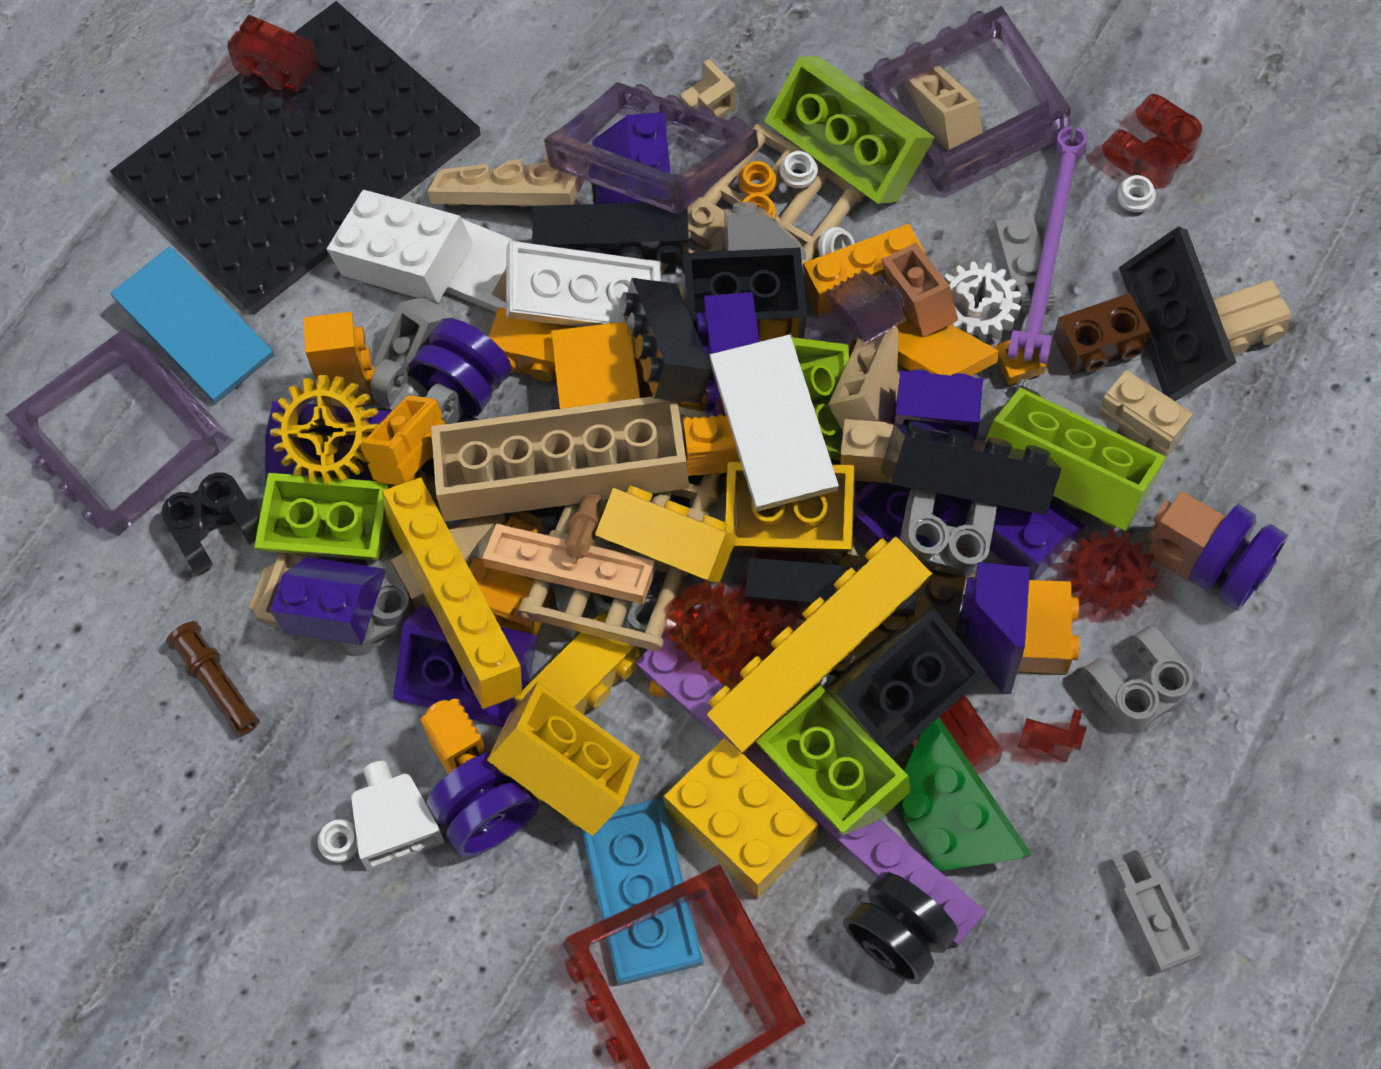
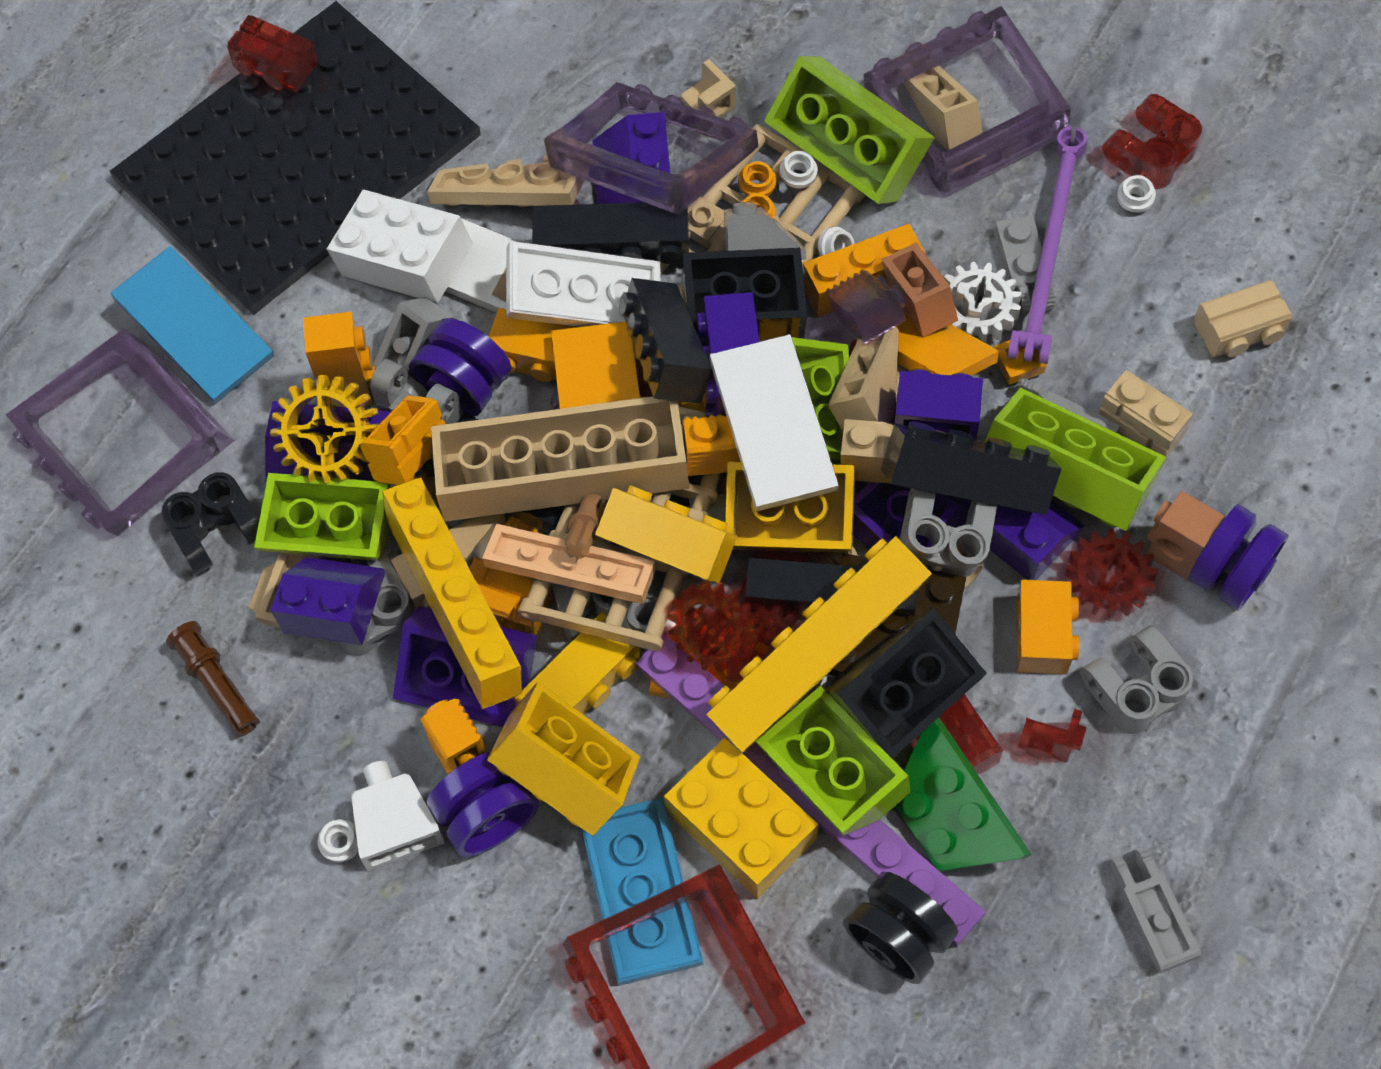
(996, 620): dark purple slope -> none
(1098, 326): reddish brown brick -> none
(1177, 305): black plate -> none

